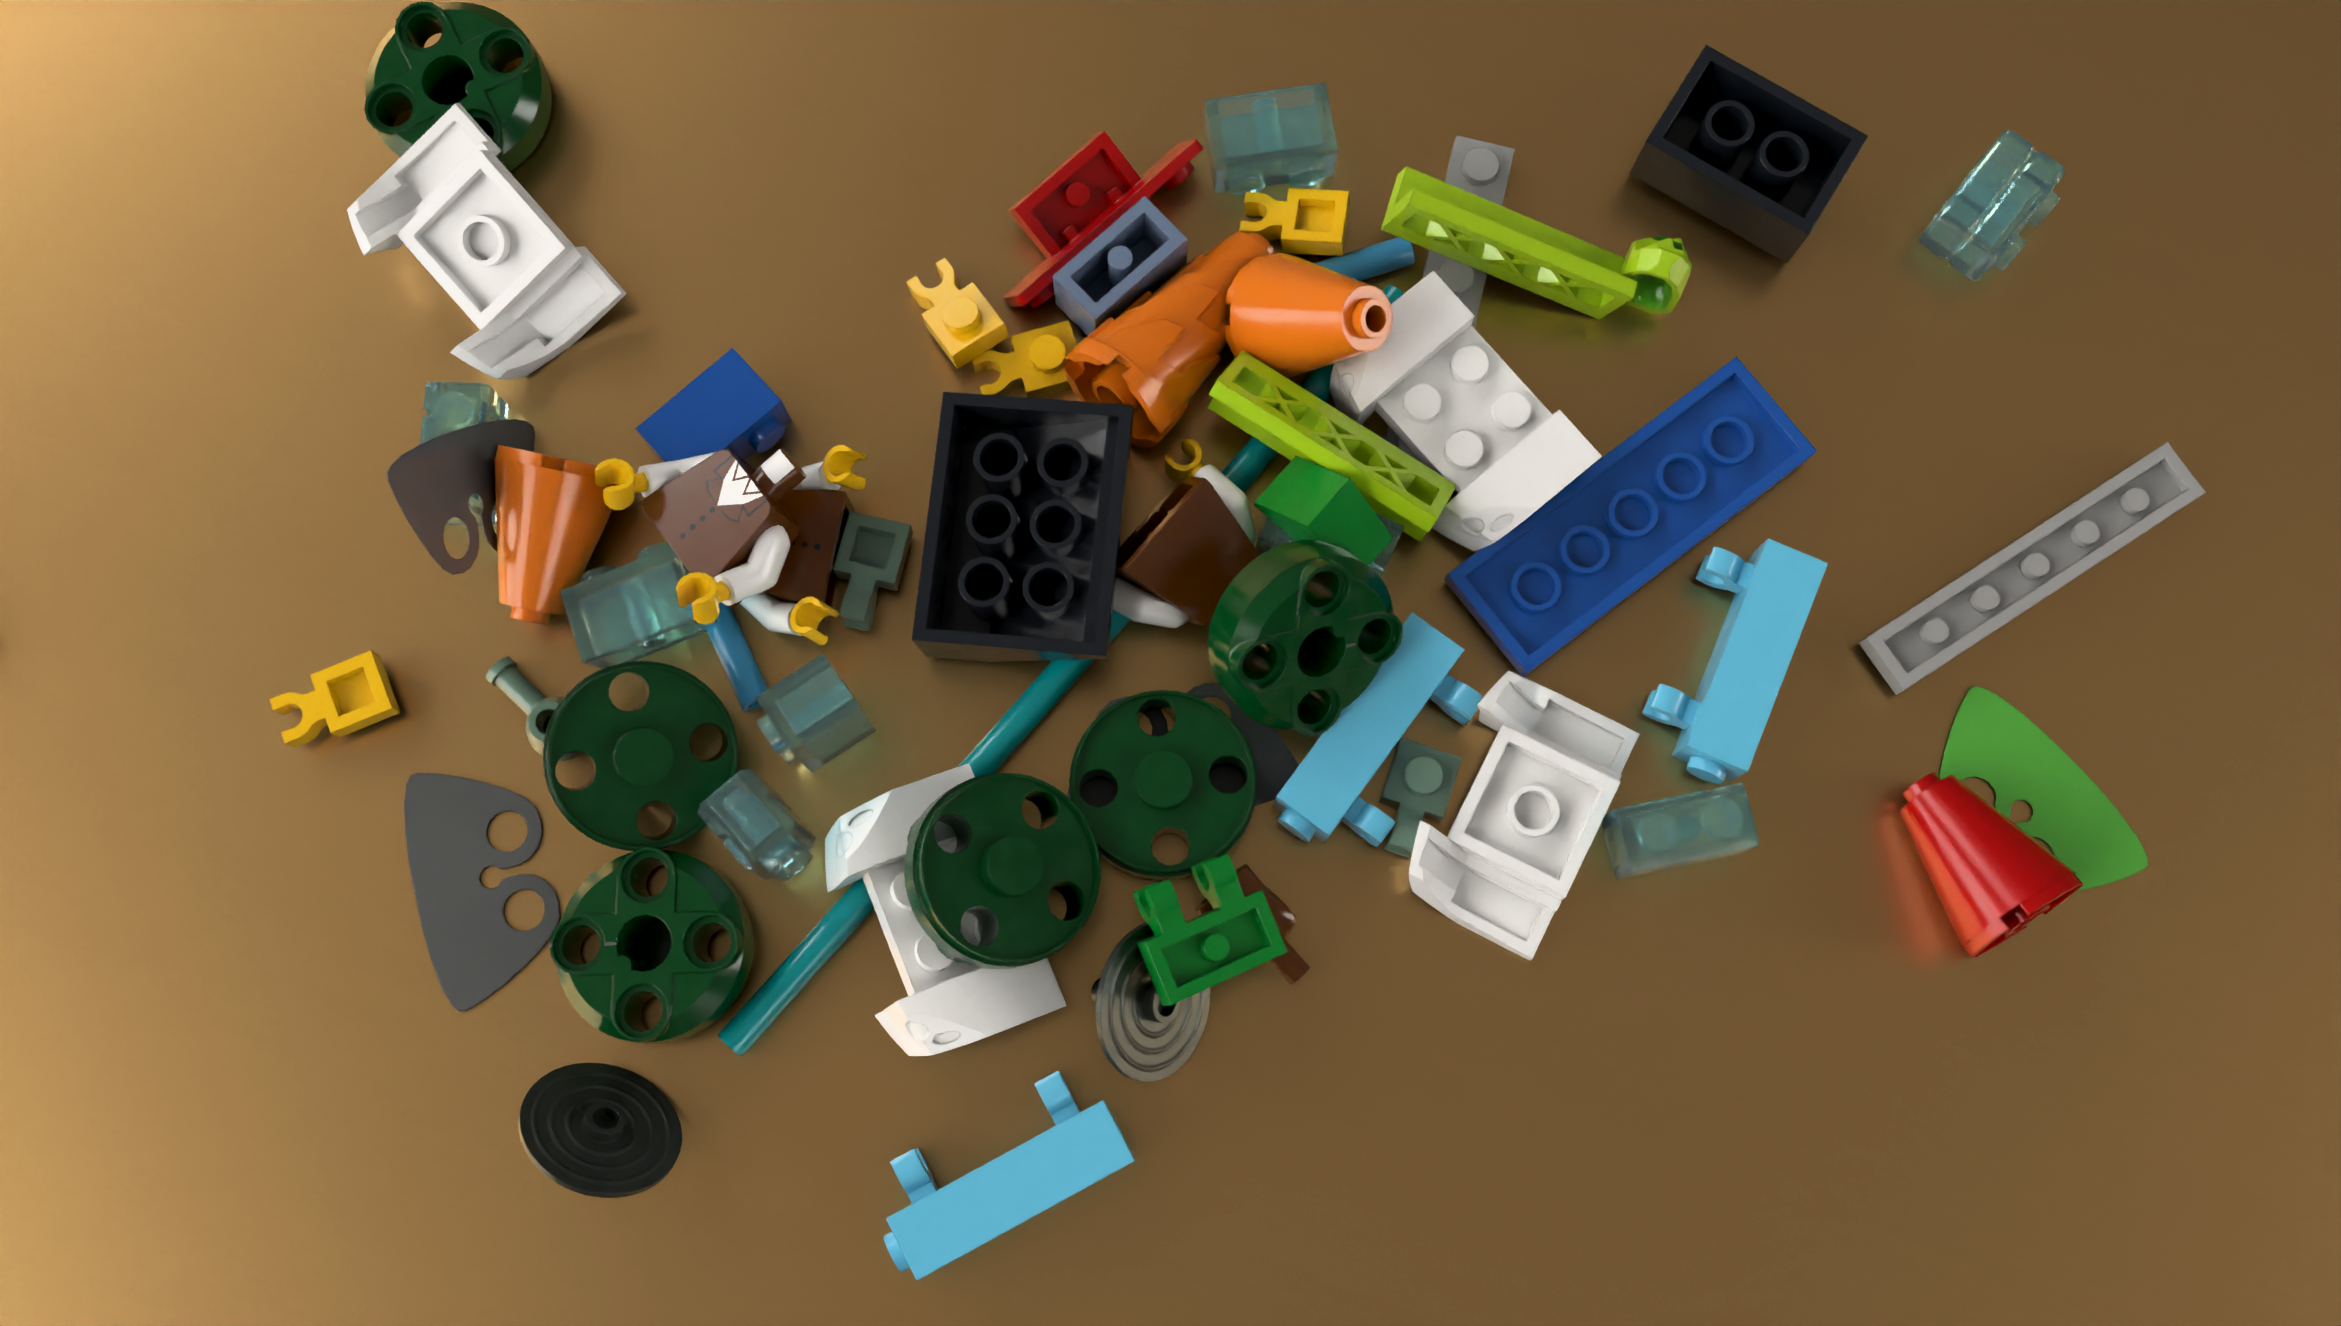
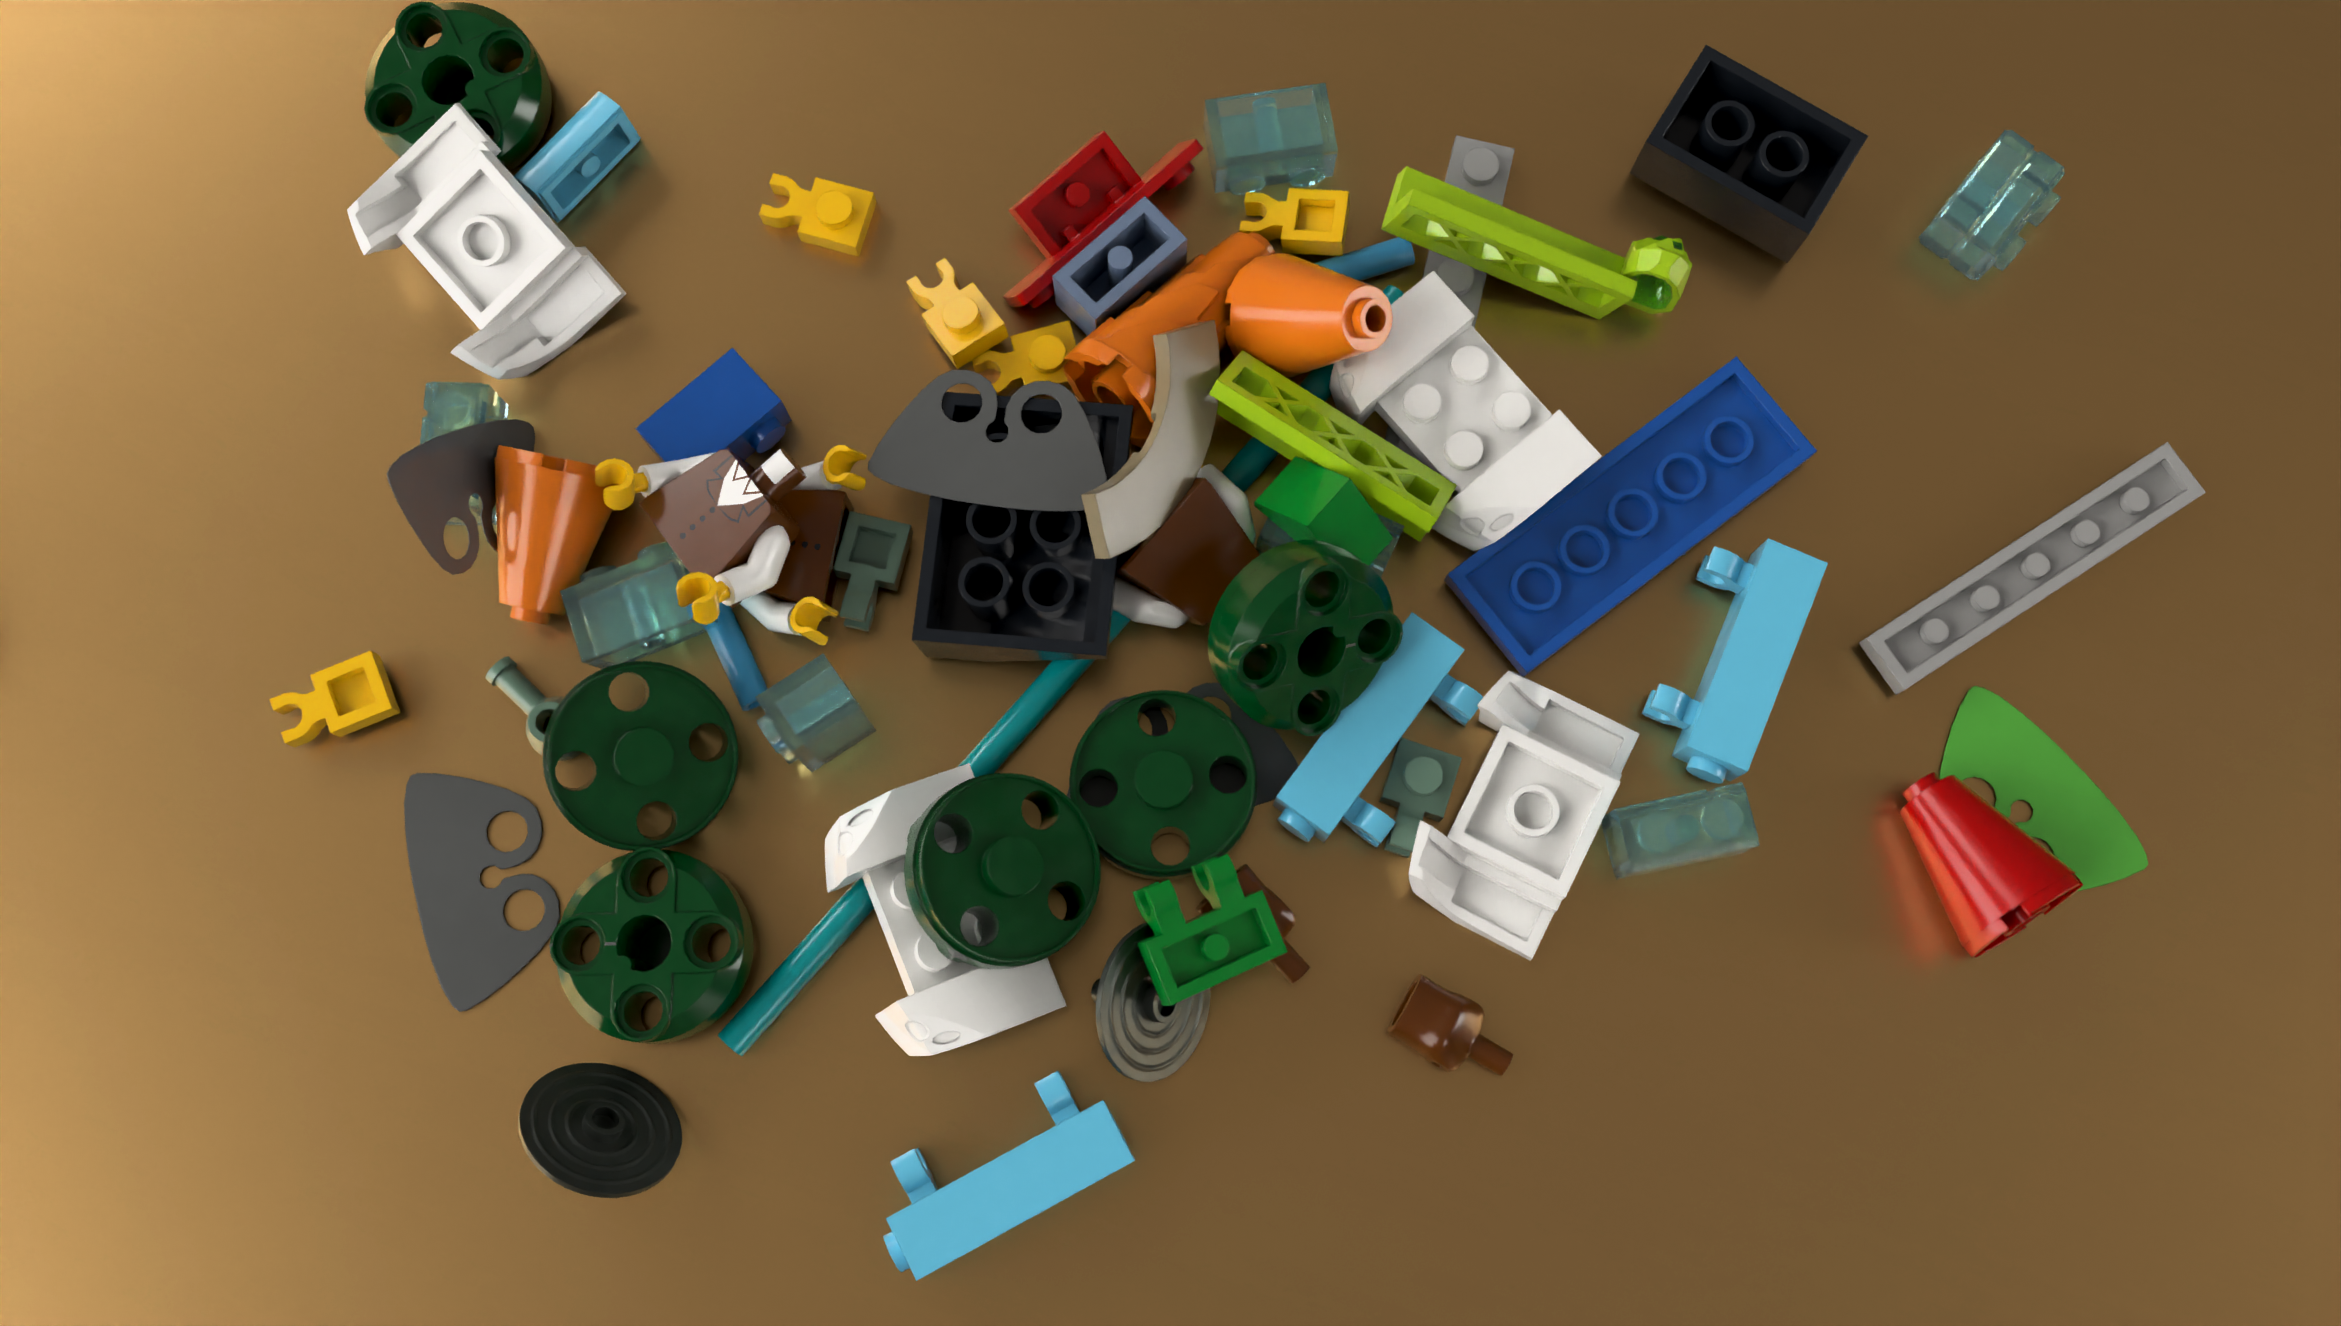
(578, 156): none -> medium azure brick
(758, 827): clear light blue brick -> none
(827, 215): none -> yellow plate
(961, 464): none -> dark grey piece
(1160, 475): none -> dark tan tile
(1445, 1028): none -> reddish brown piece

